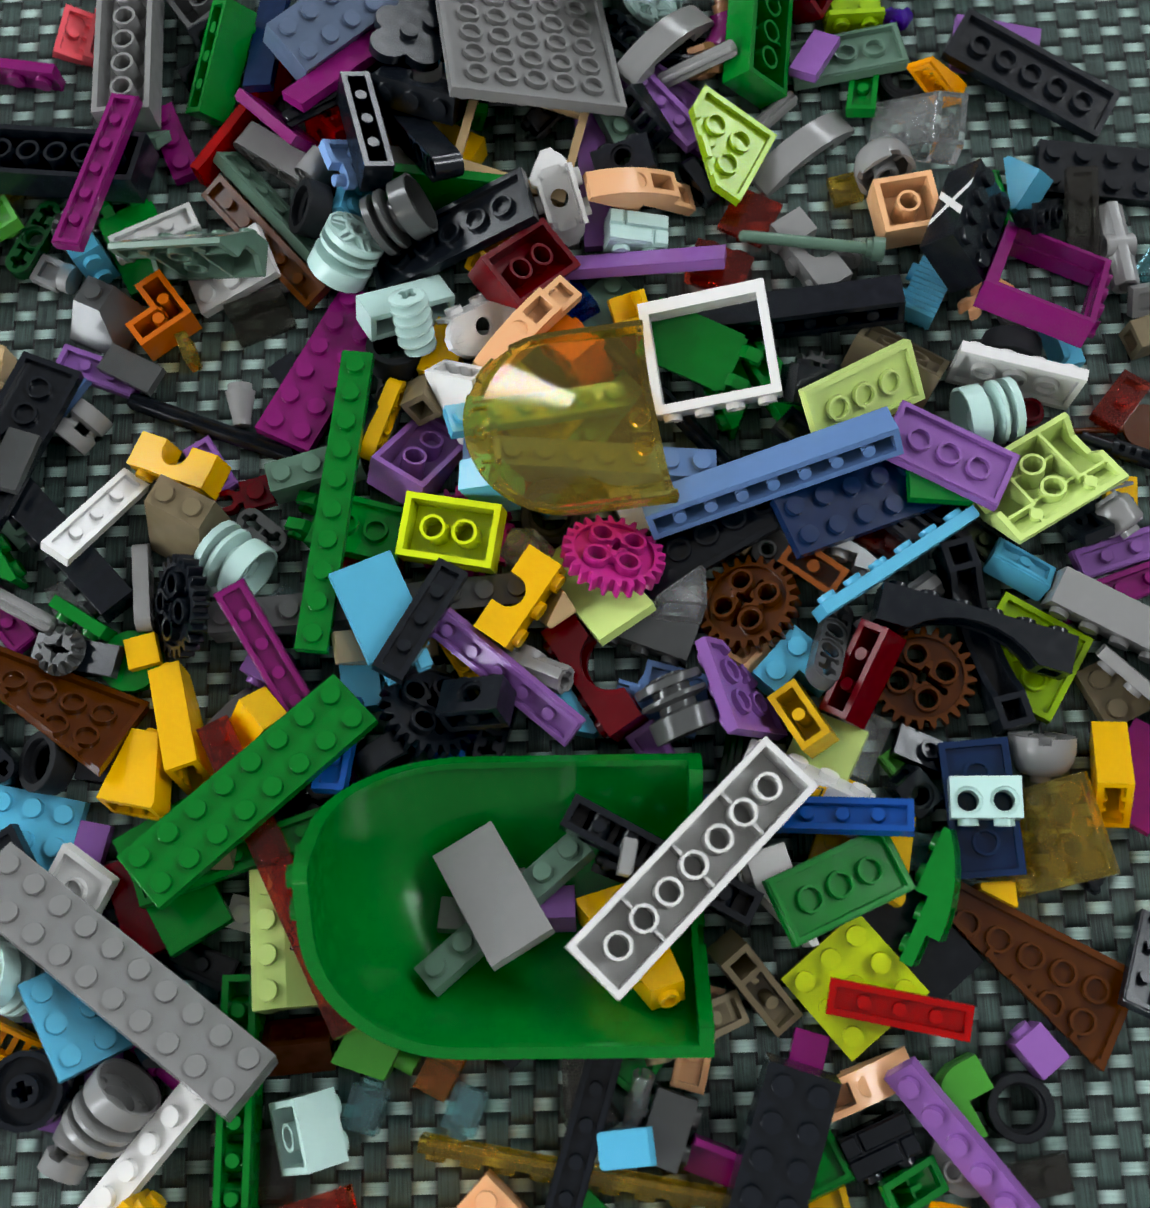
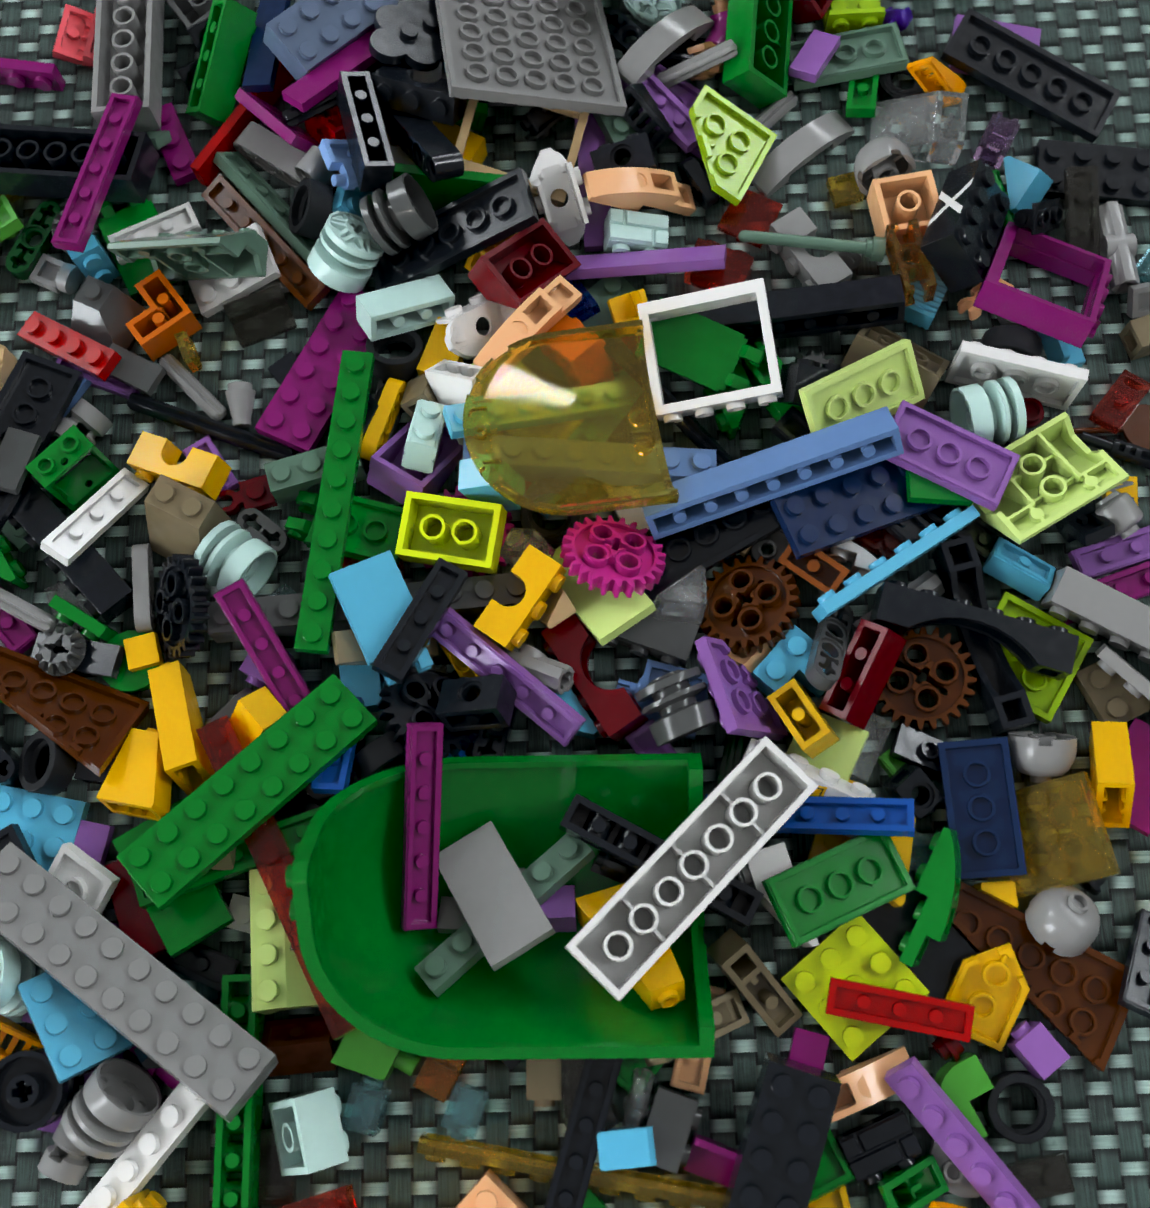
(69, 346): none -> red plate
(73, 488): none -> green window
(193, 388): none -> light grey axle
(413, 321): light aqua piece -> none
(421, 825): none -> magenta tile
(424, 437): none -> light aqua brick
(544, 1081): none -> dark tan brick
(627, 857): light grey tile -> none
(910, 252): none -> clear orange piece
(947, 1048): none -> dark red plate
(984, 790): light aqua brick -> none
(996, 140): none -> clear purple brick
(997, 991): none -> yellow tile
(1063, 920): none -> light grey cylinder

